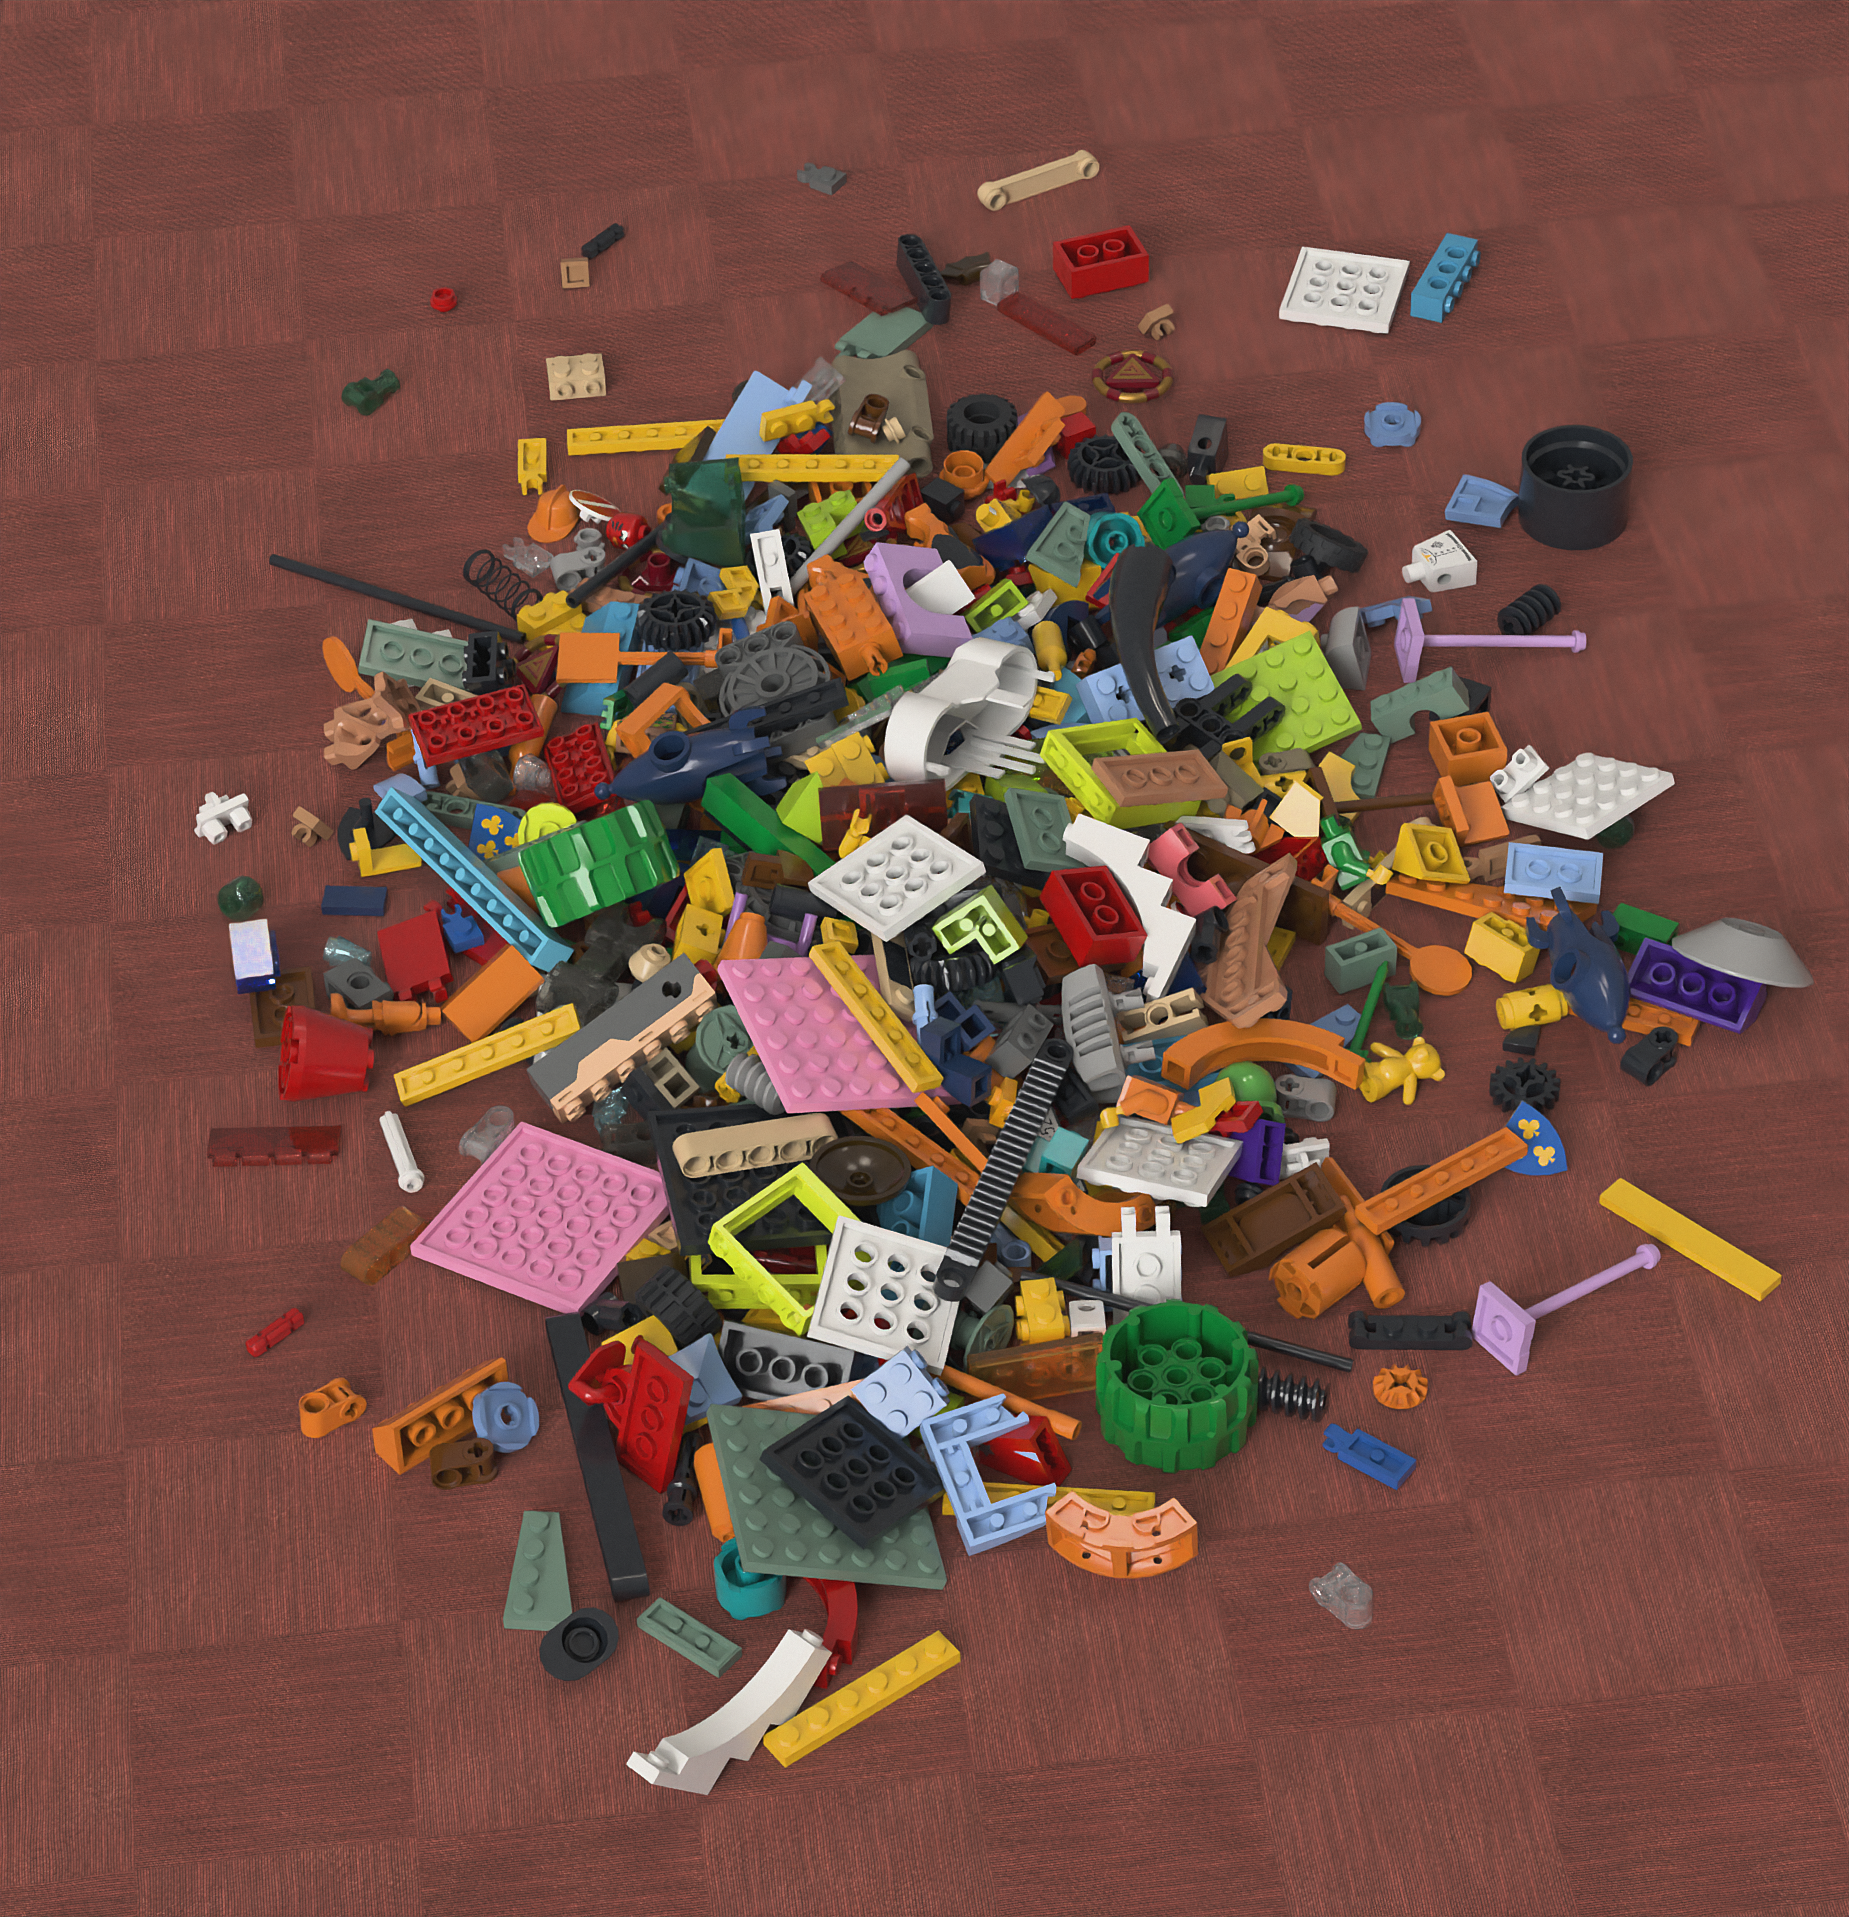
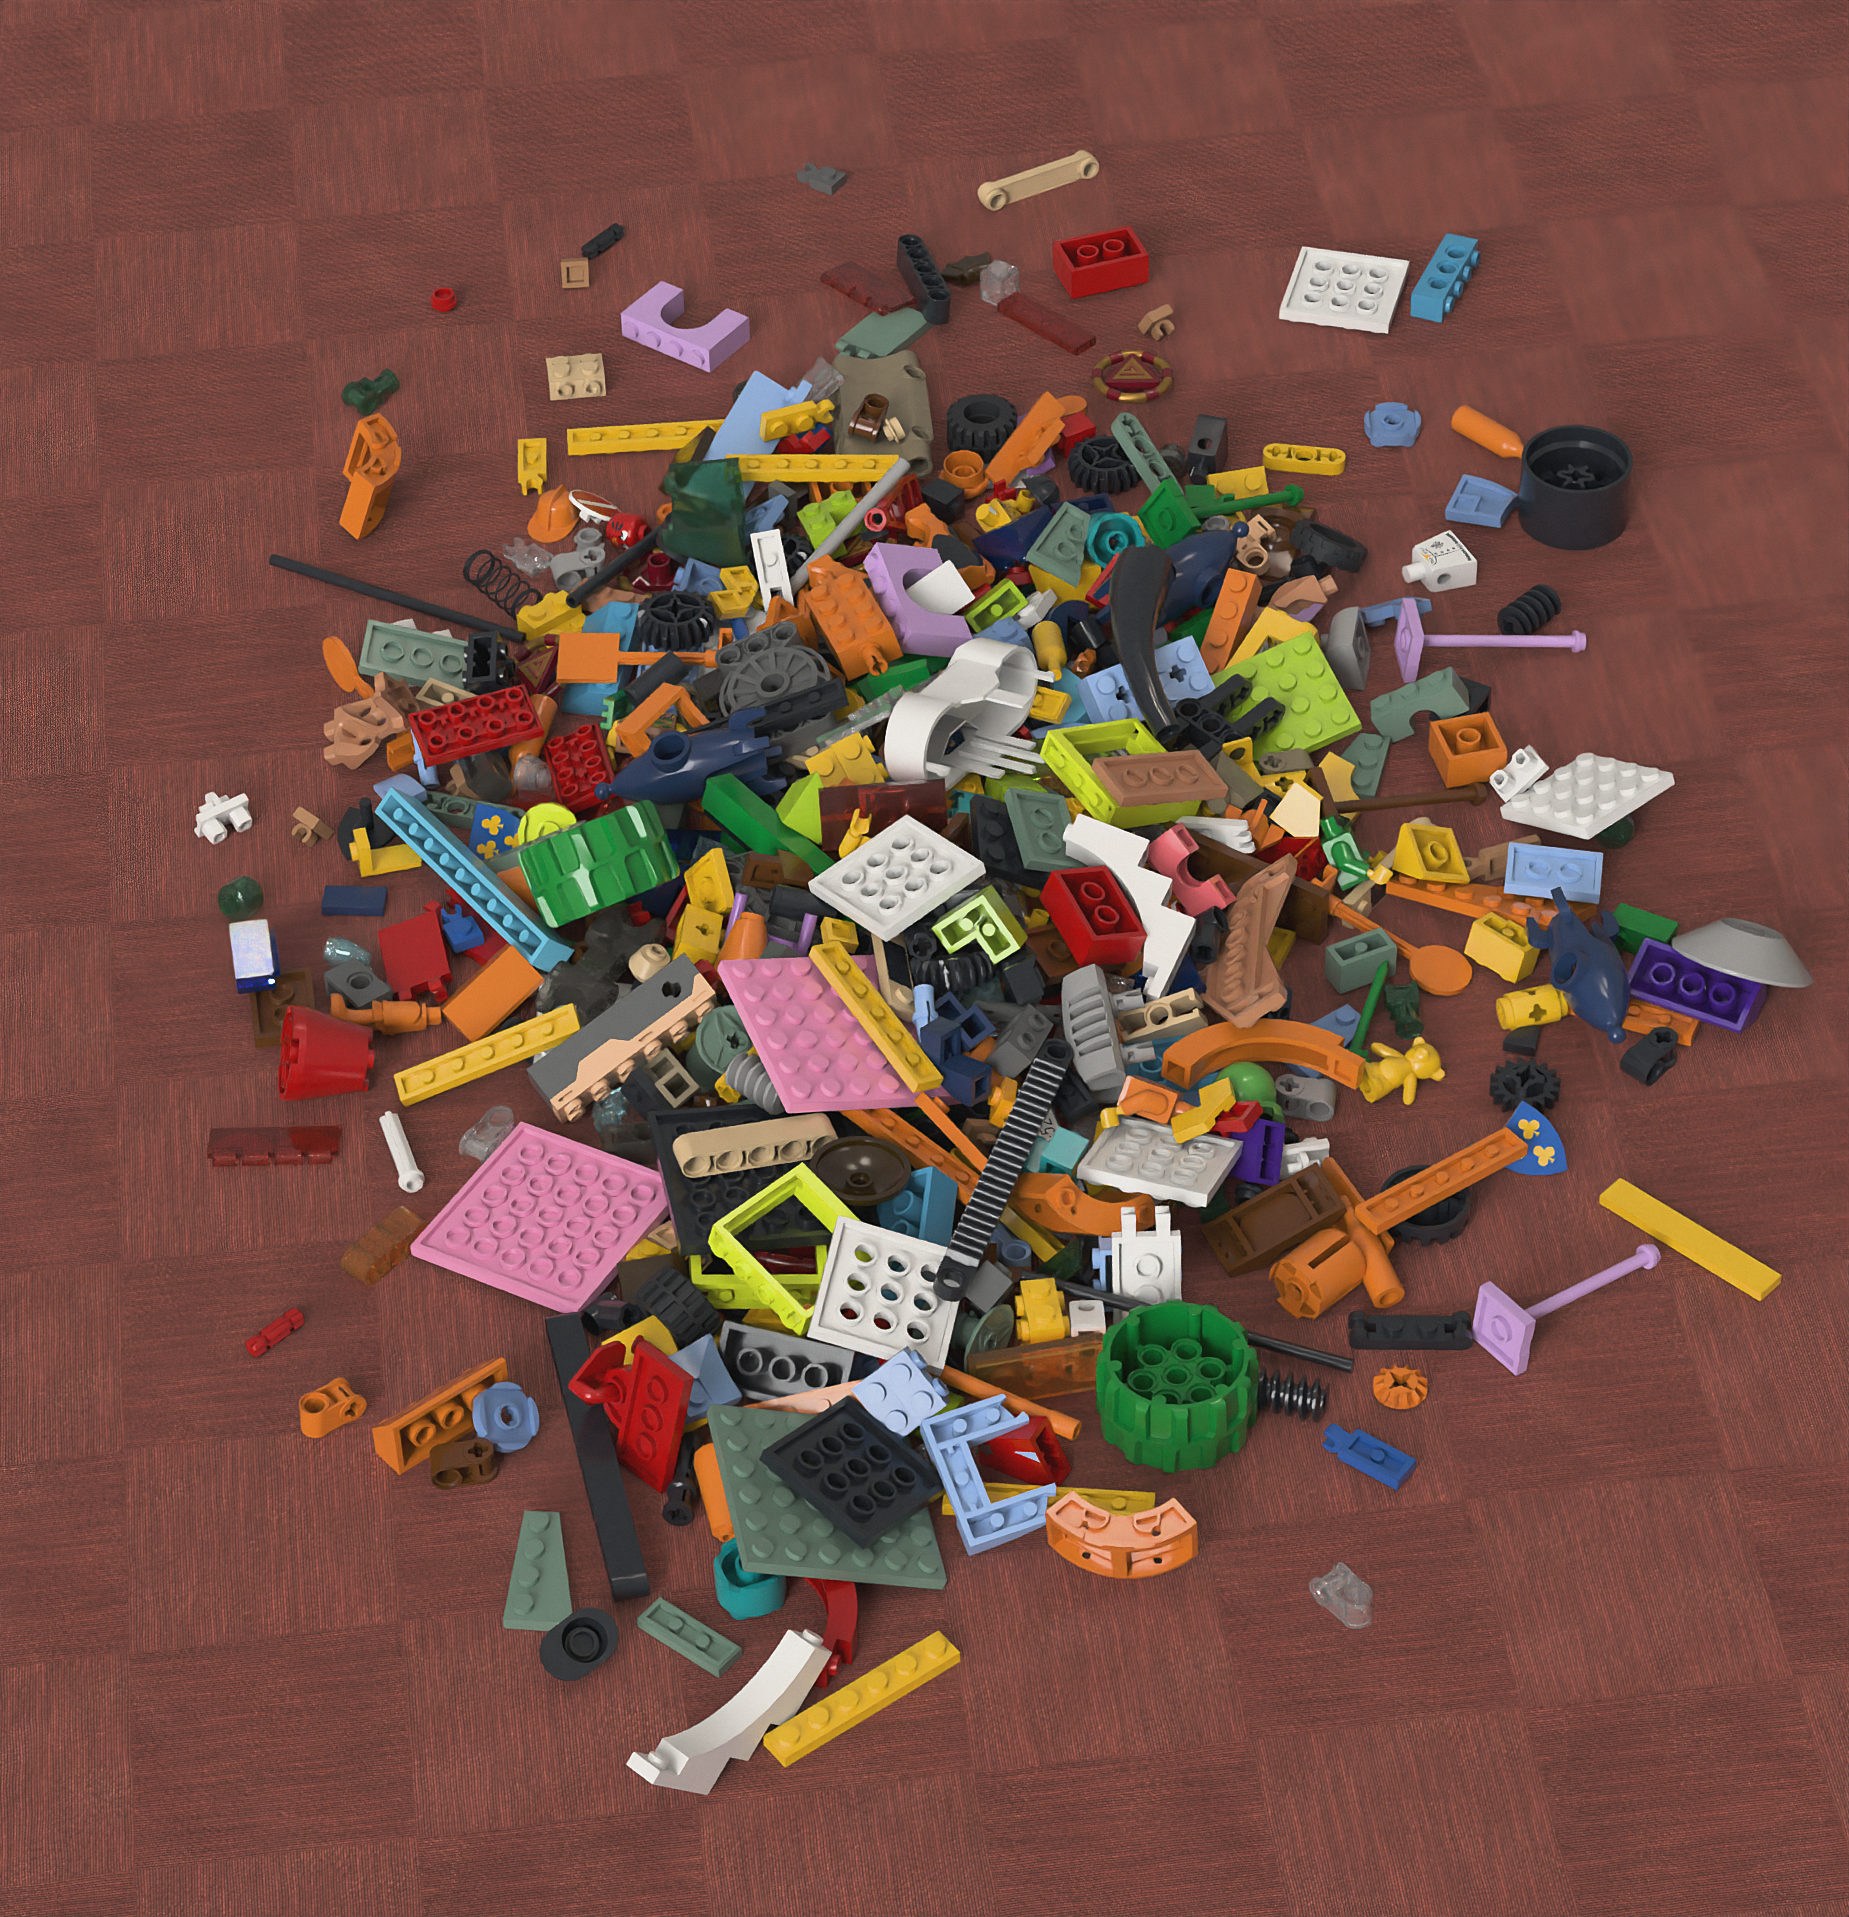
(371, 477): none -> orange window
(702, 347): none -> lavender arch
(1470, 811): orange bracket -> none
(1487, 432): none -> orange piece

